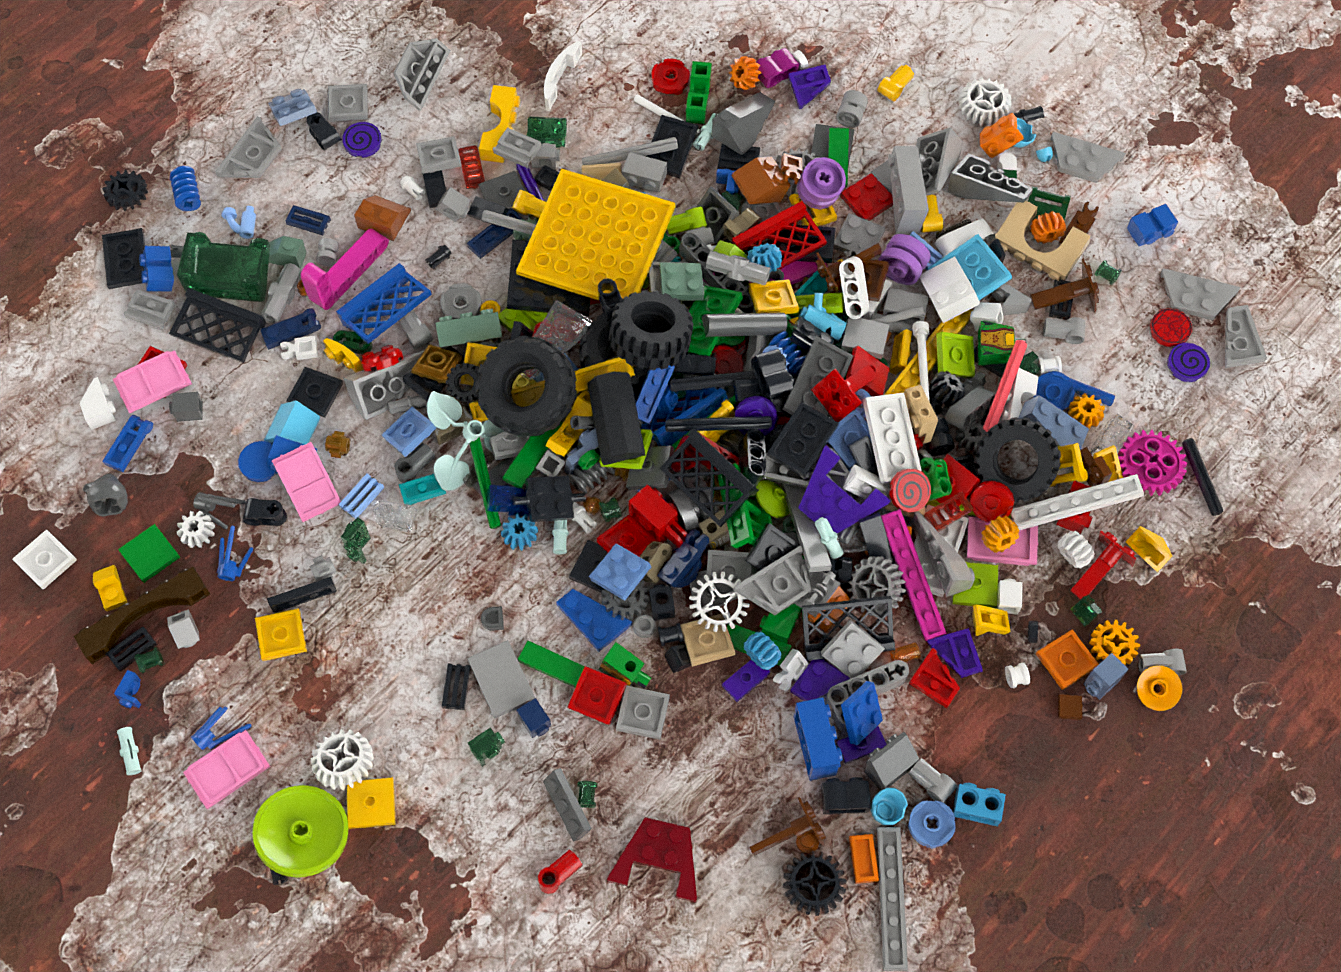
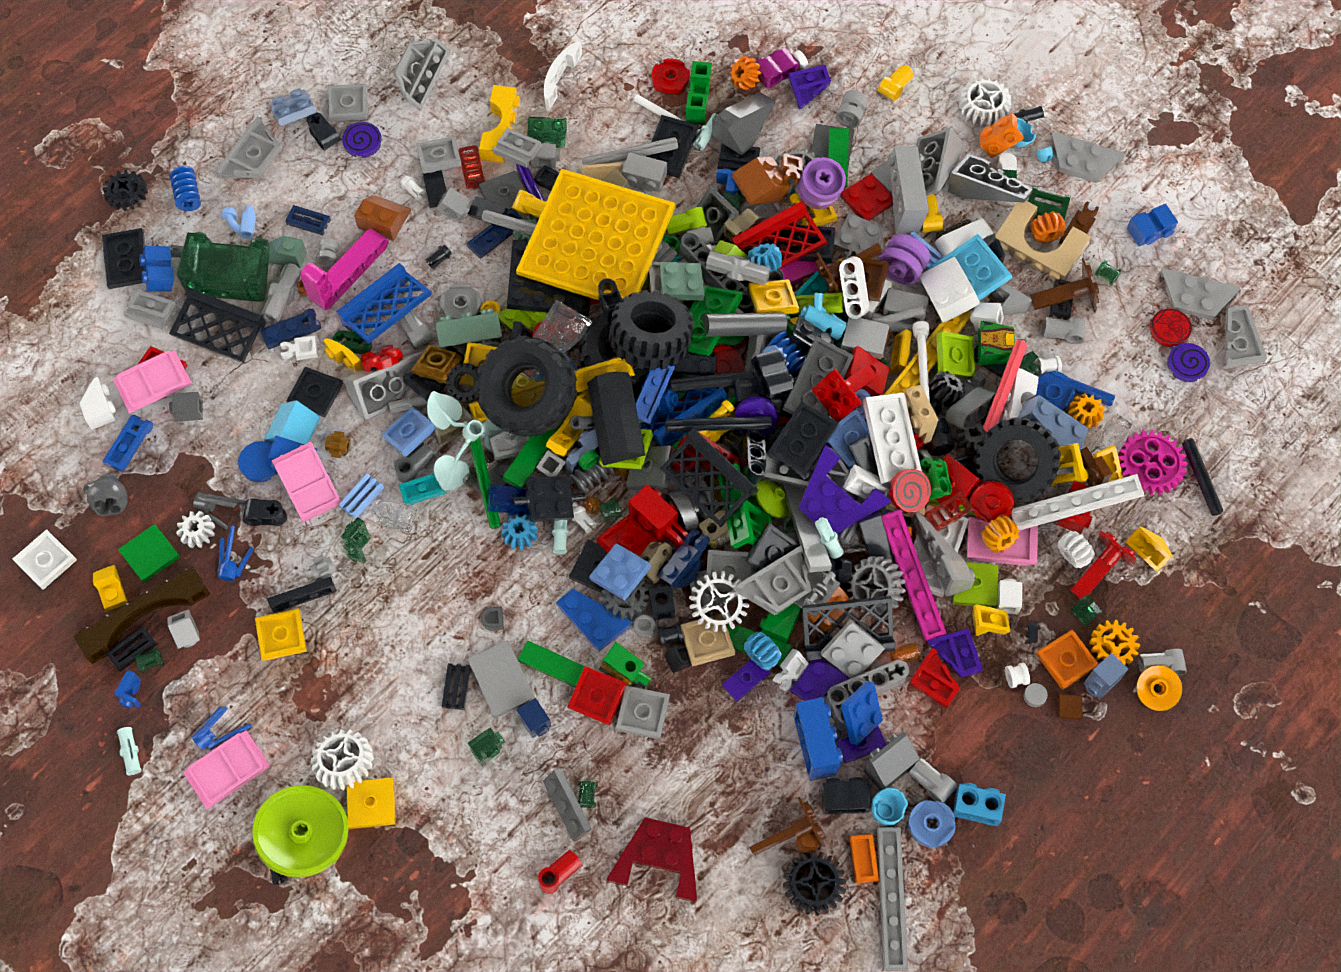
(1035, 695): none -> light grey tile

